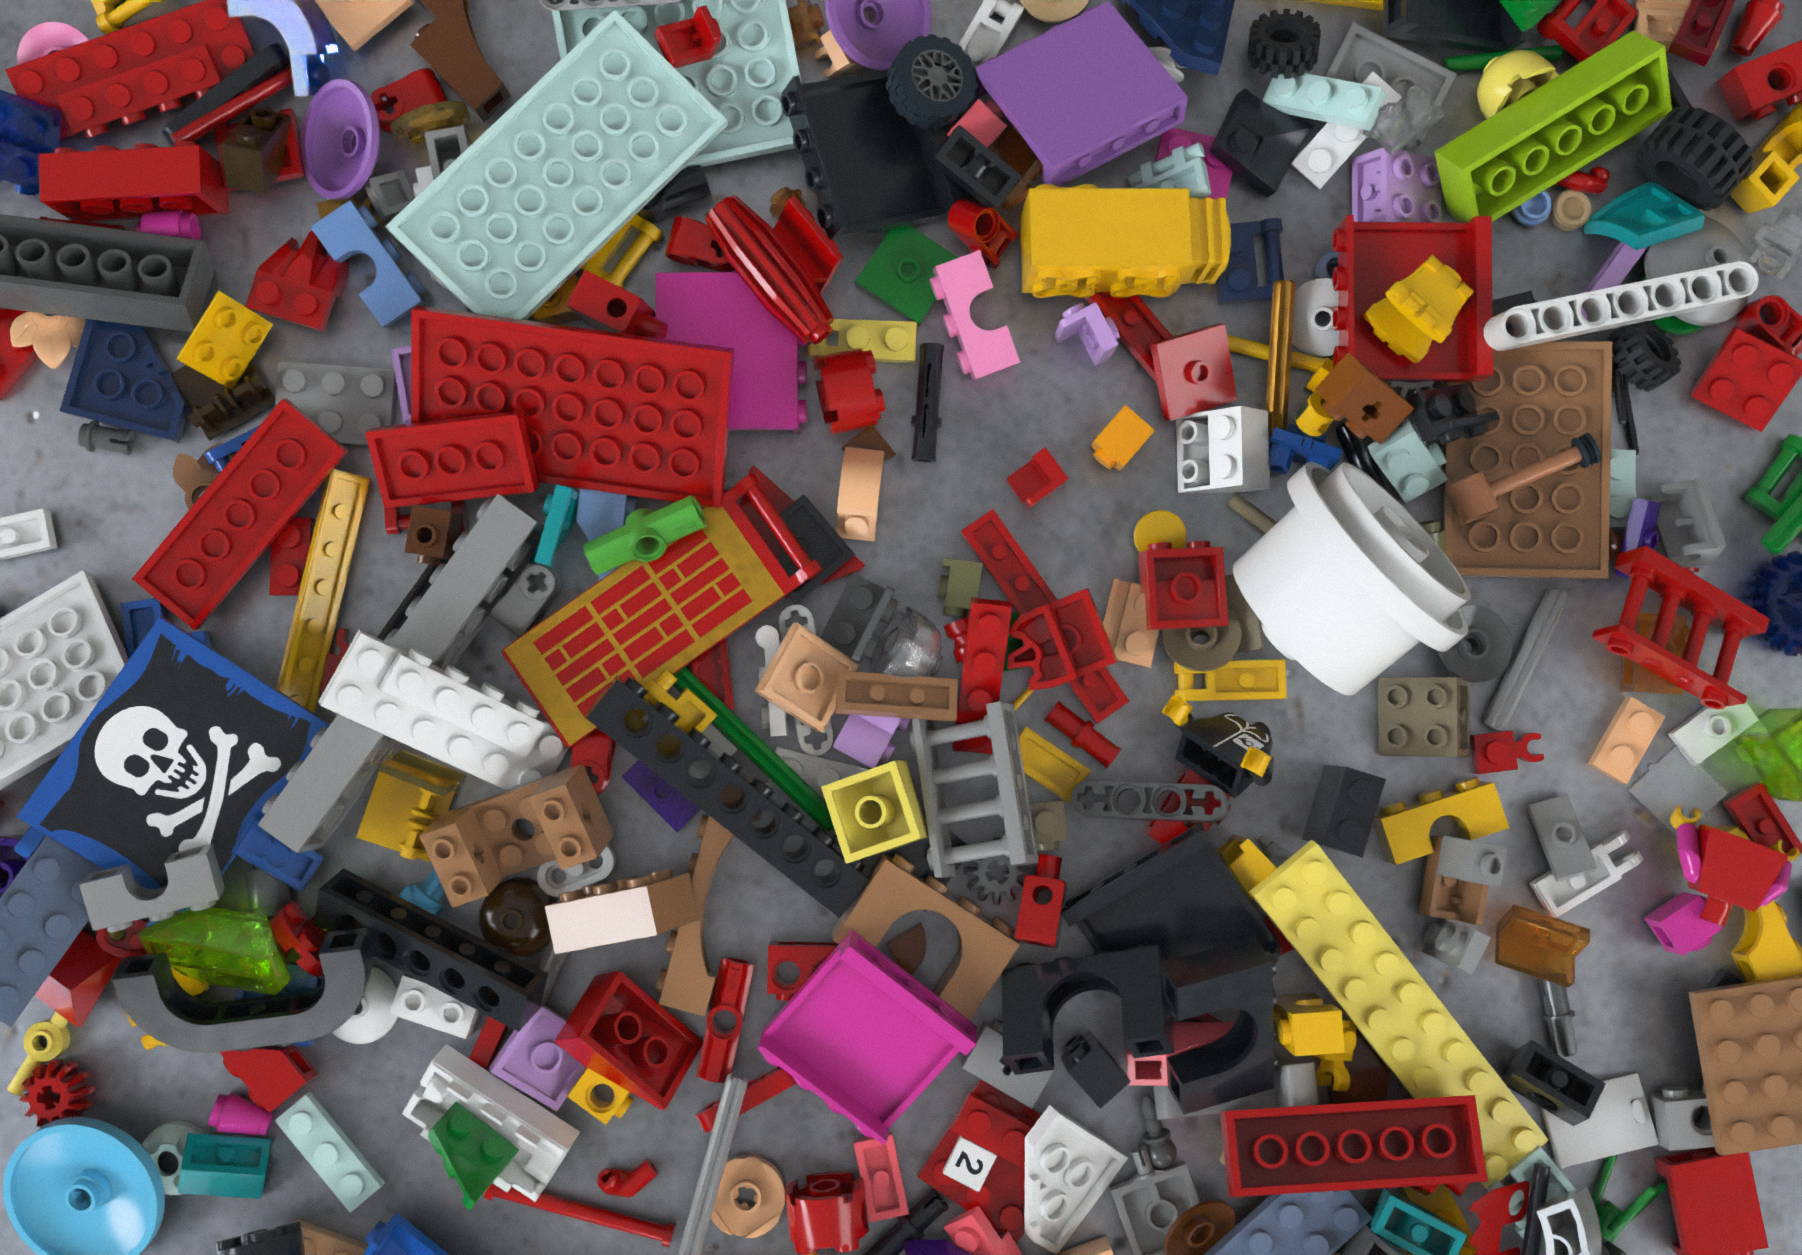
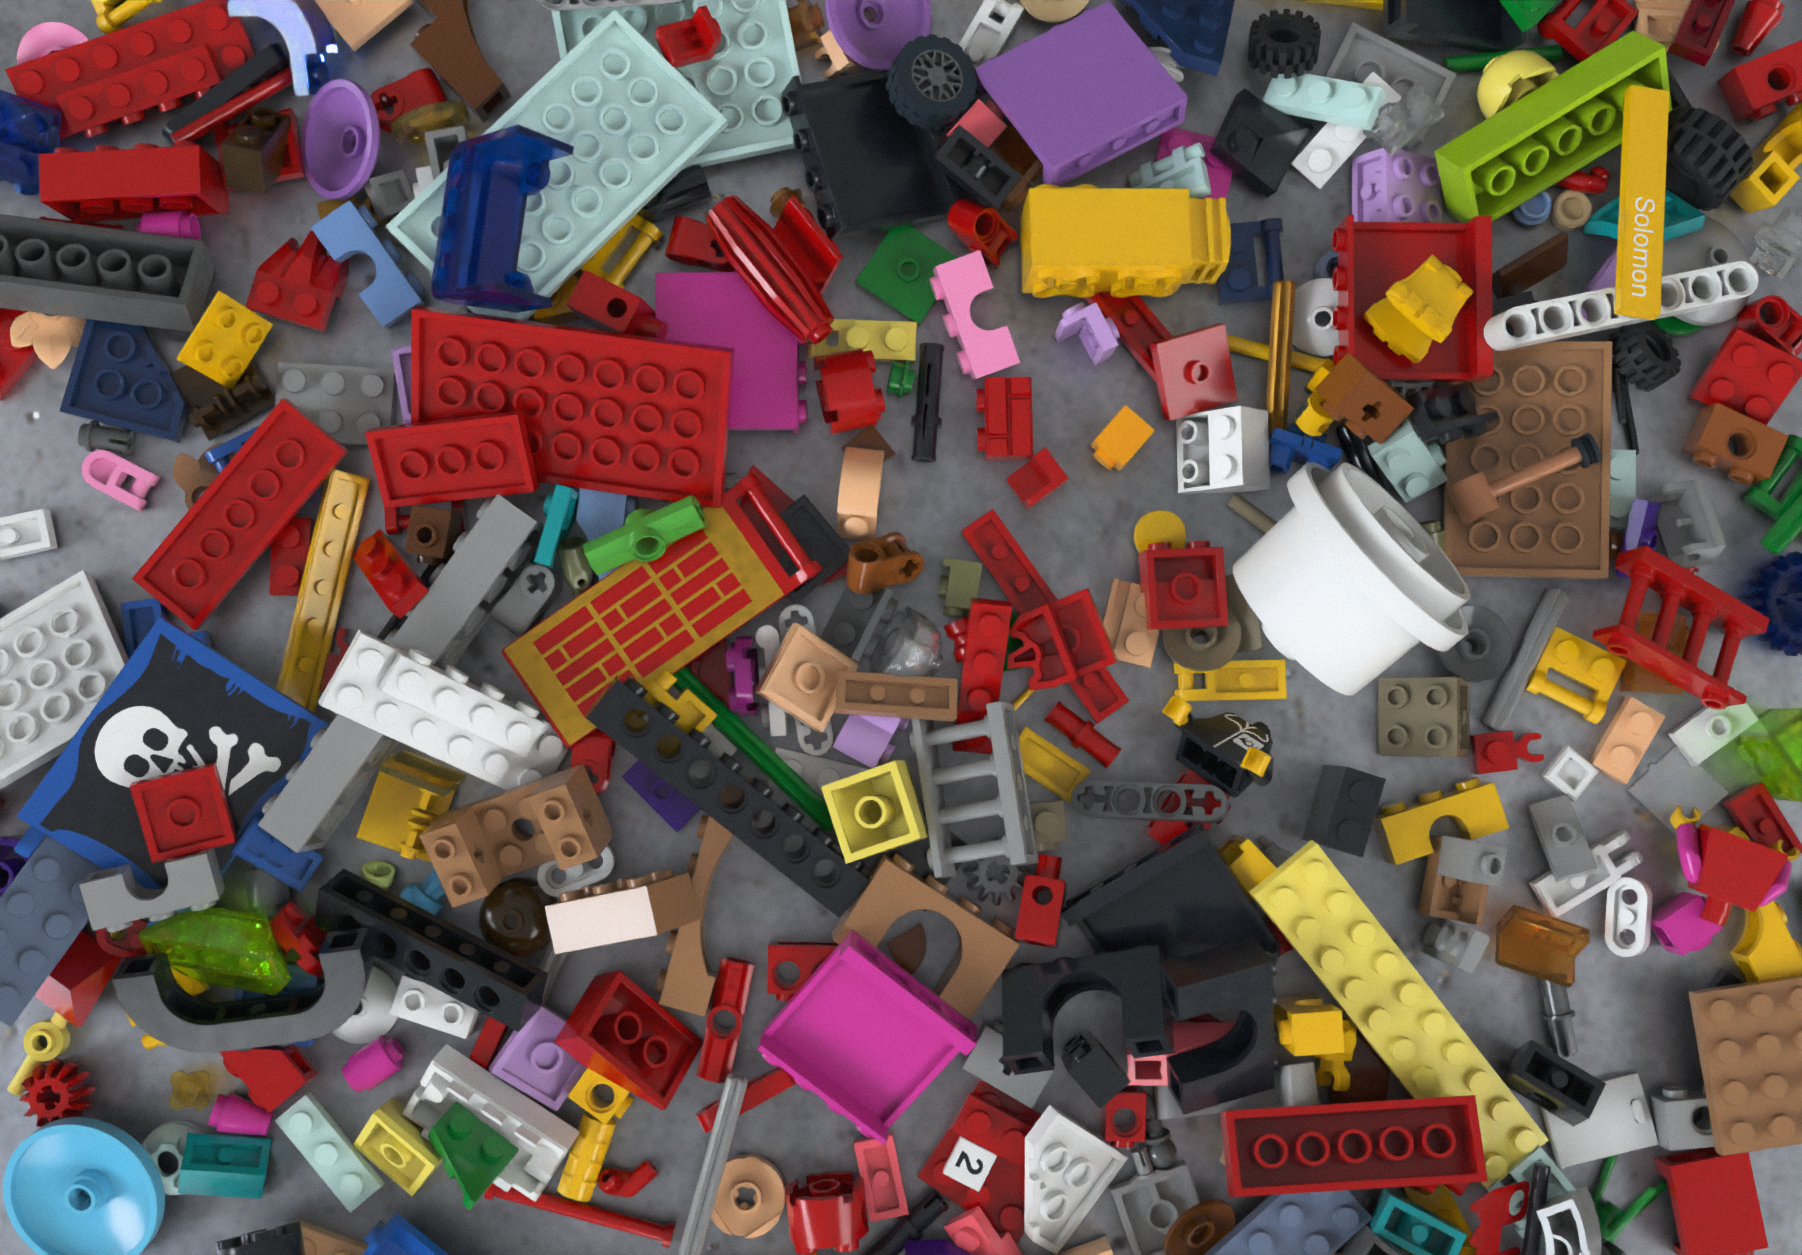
(108, 472): none -> bright pink plate
(183, 812): none -> red plate
(200, 1085): none -> clear yellow plate
(374, 1063): none -> dark pink brick
(382, 870): none -> yellowish green hinge
(390, 573): none -> red plate
(397, 1147): none -> light yellow slope
(486, 217): none -> clear blue windscreen
(575, 564): none -> olive piece
(586, 1158): none -> yellow axle
(746, 668): none -> magenta plate
(879, 563): none -> dark orange piece
(900, 378): none -> green plate
(1007, 418): none -> red brick
(1125, 1136): none -> red brick
(1531, 267): none -> reddish brown slope
(1569, 773): none -> white tile
(1582, 664): none -> yellow plate
(1624, 915): none -> white plate
(1642, 203): none -> yellow tile
(1756, 444): none -> dark orange brick

